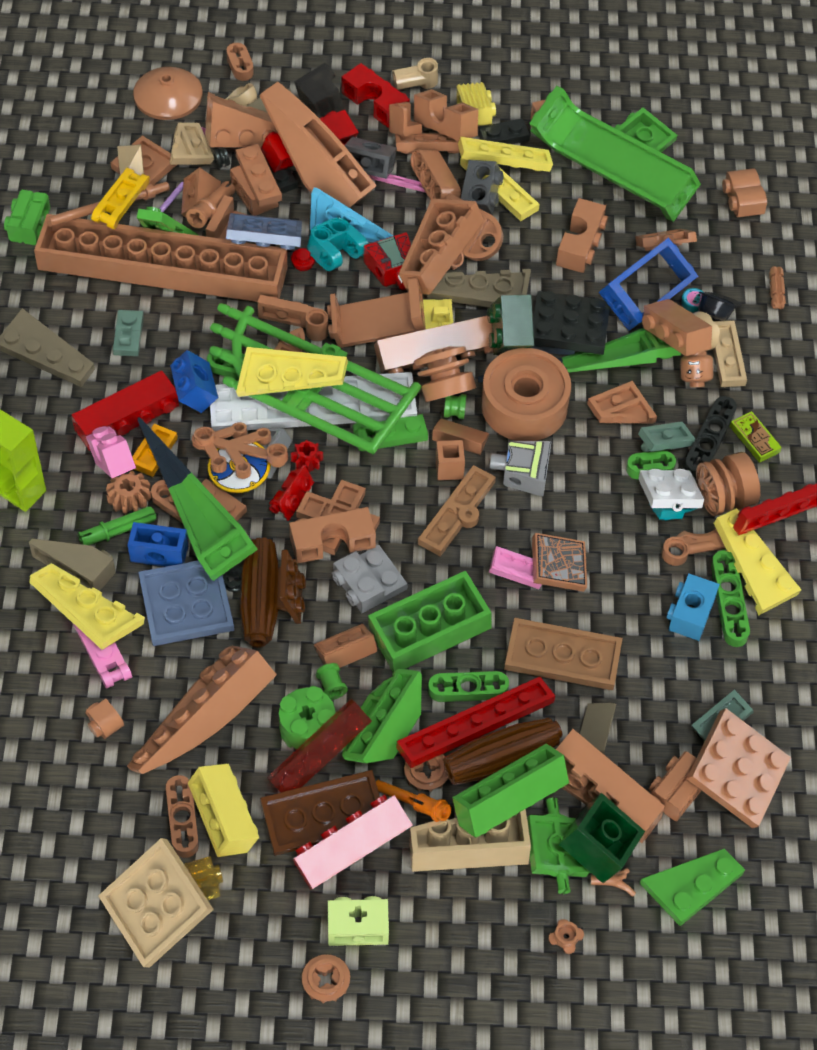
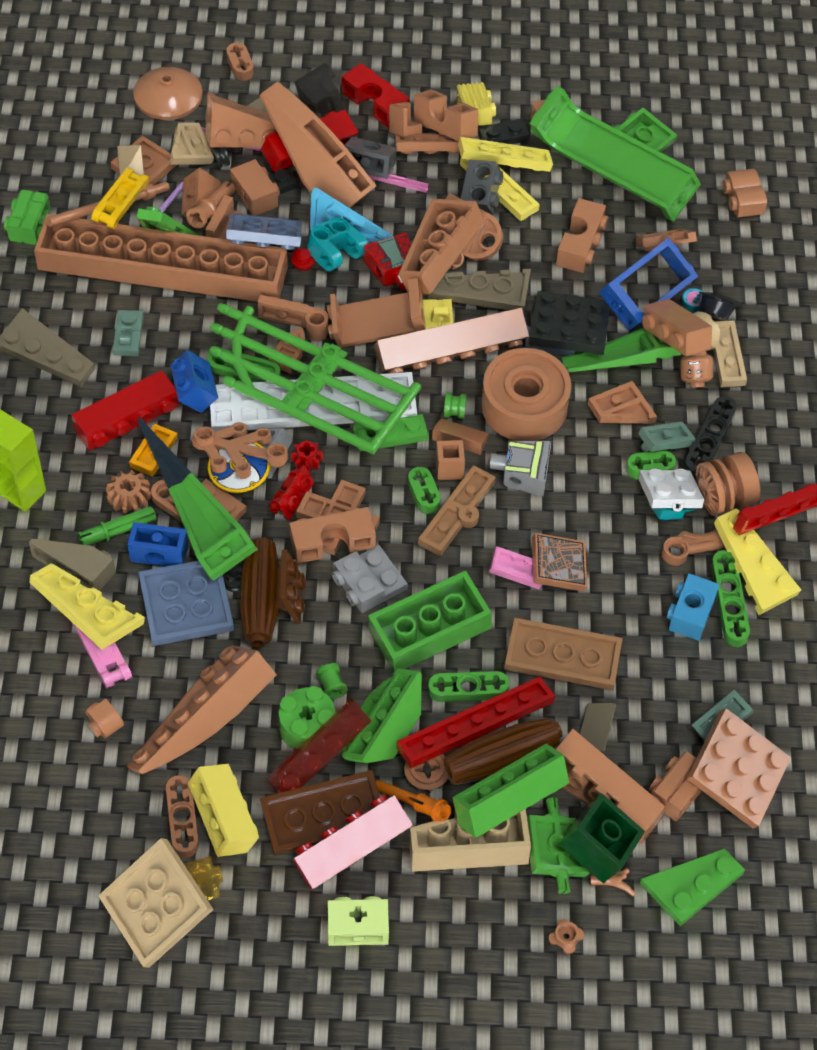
(110, 451): bright pink brick -> none
(244, 95): tan helmet -> none
(258, 175): nougat plate -> none
(282, 371): light yellow wing -> none
(323, 966): nougat gear -> none
(347, 646): nougat slope -> none
(419, 492): none -> bright green beam
(422, 74): tan piece -> none
(434, 174): nougat beam -> none
(445, 373): nougat wheel -> none
(511, 323): brick -> none
(755, 437): tile -> none
(777, 287): nougat axle -> none

